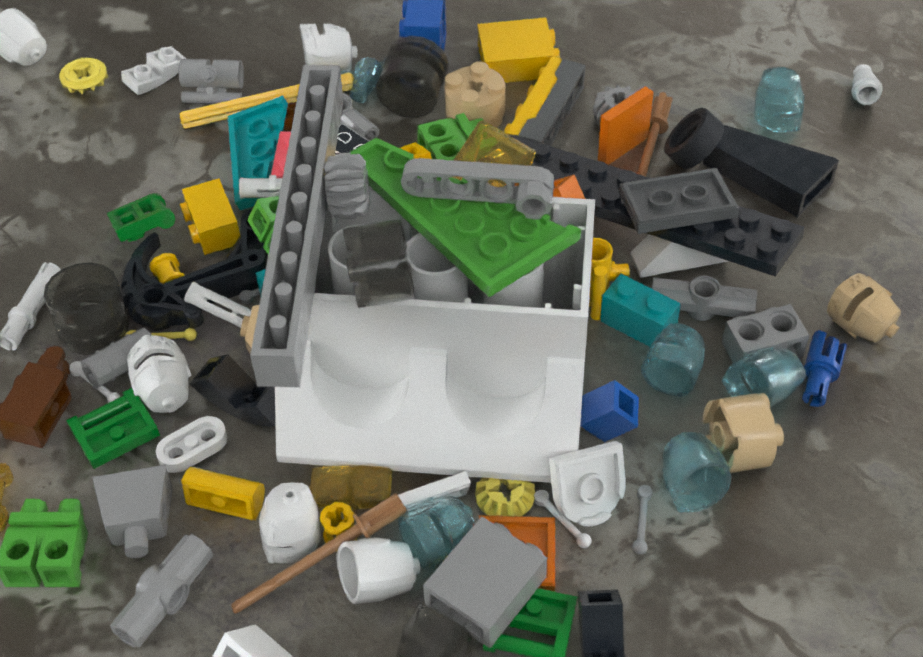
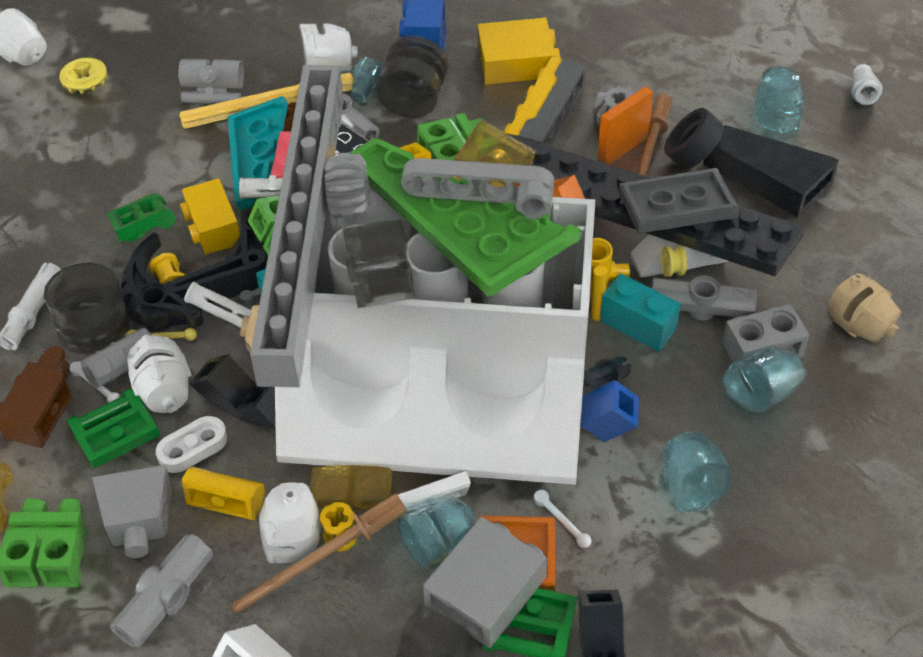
(160, 68): white slope -> none
(376, 569): white helmet -> none
(476, 93): tan brick -> none
(495, 504): light yellow gear -> none
(588, 483): white tile -> none
(606, 371): none -> black axle
(644, 493): light grey hinge -> none
(673, 261): none -> light yellow bush
(674, 360): clear light blue helmet -> none
(744, 431): tan brick -> none
(822, 366): blue arm -> none

